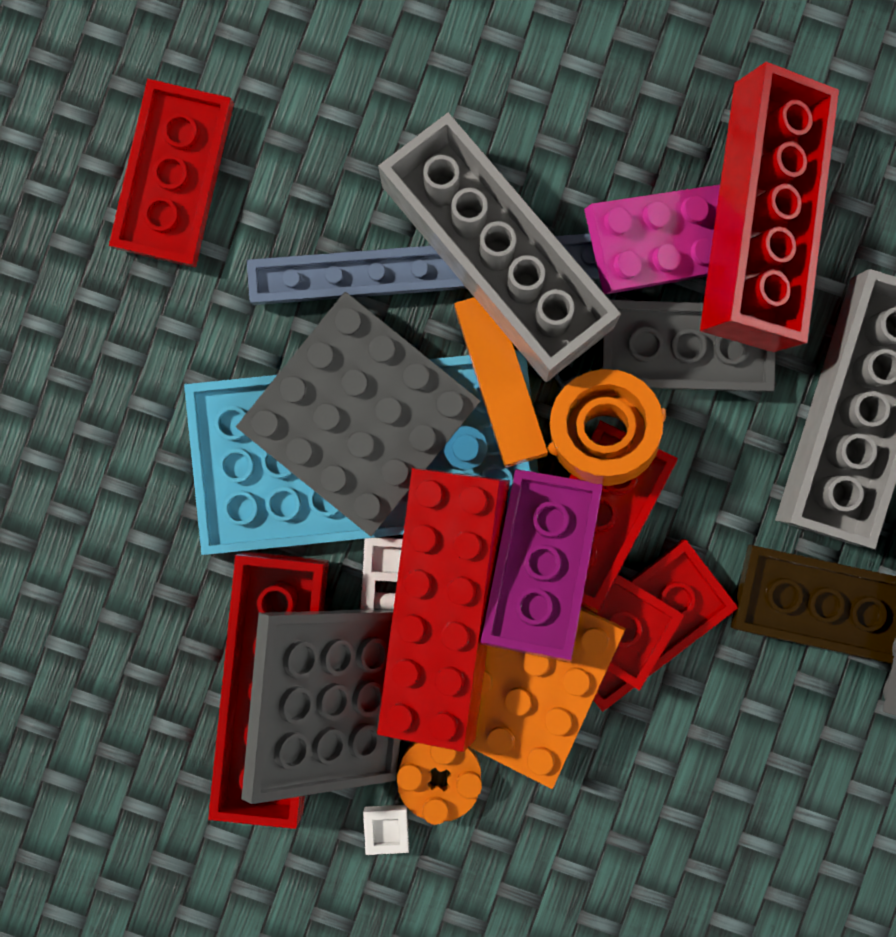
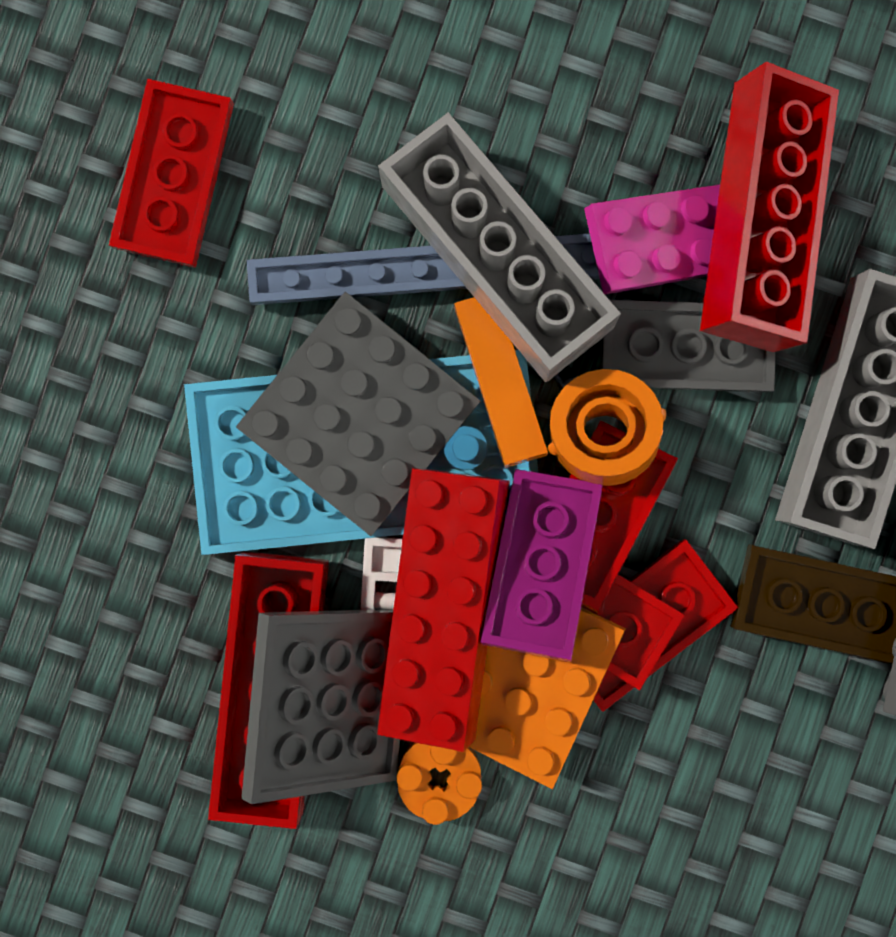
(386, 829): white plate -> none

